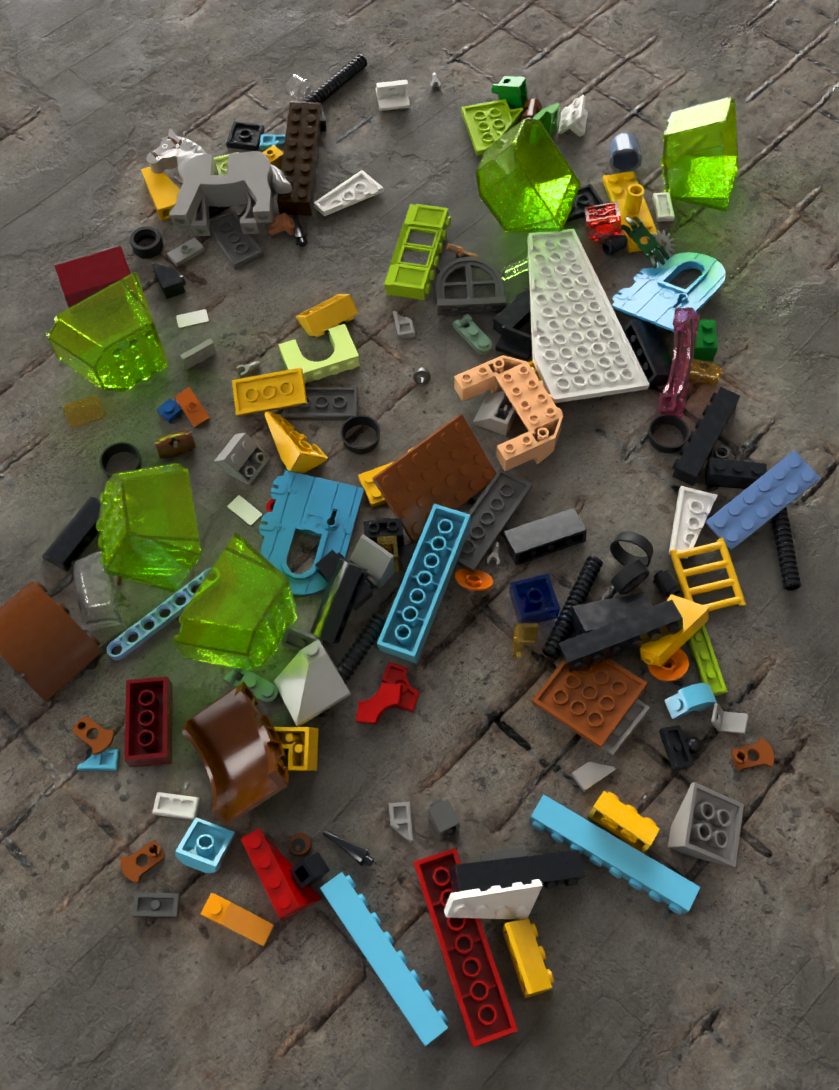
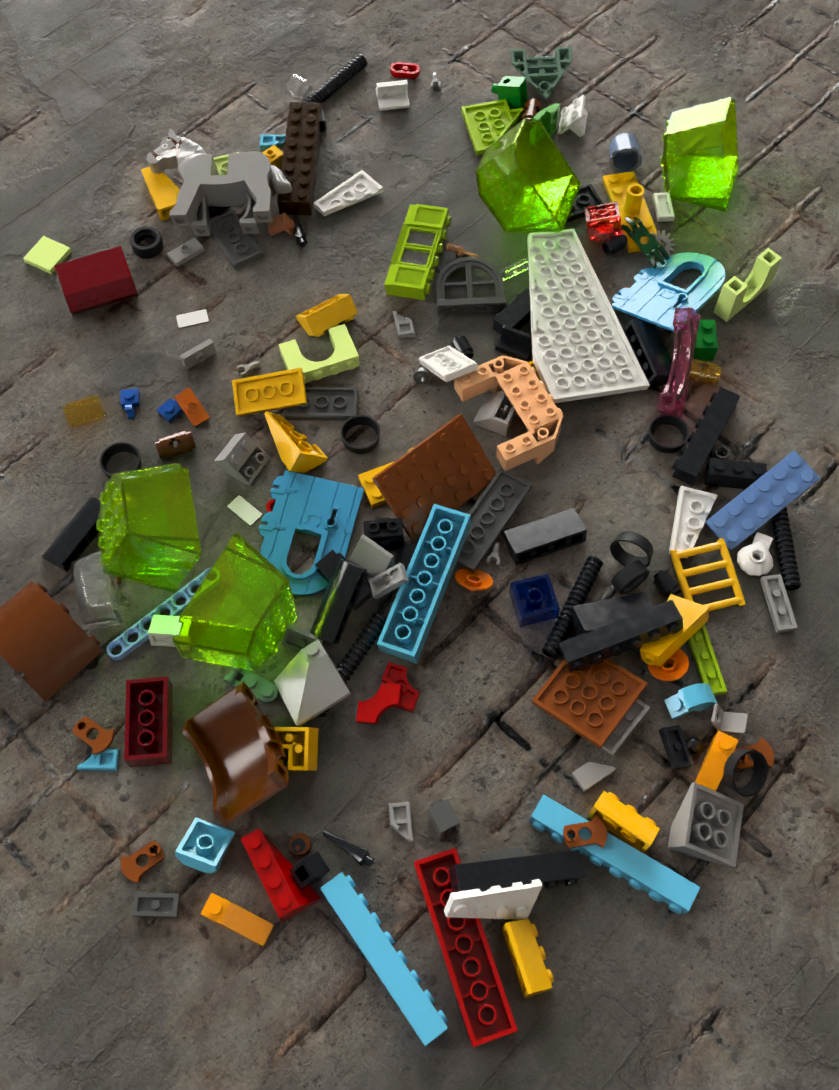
(47, 254): none -> yellowish green tile
(110, 337): clear neon green windscreen -> none
(129, 400): none -> blue plate
(163, 630): none -> panel
(169, 280): black slope -> none
(176, 806): white plate -> none
(245, 136): black tile -> none
(388, 580): none -> light grey plate
(389, 543): clear yellow panel -> none
(405, 70): none -> red plate
(448, 363): none -> white tile
(462, 345): none -> black brick
(473, 335): sand green plate -> none
(523, 633): clear yellow panel -> none
(544, 71): none -> sand green wedge
(596, 828): none -> dark orange piece
(713, 764): none -> light orange slope
(738, 294): none -> yellowish green arch
(756, 558): none -> white animal
(759, 774): none -> black tyre
(778, 603): none -> light grey plate

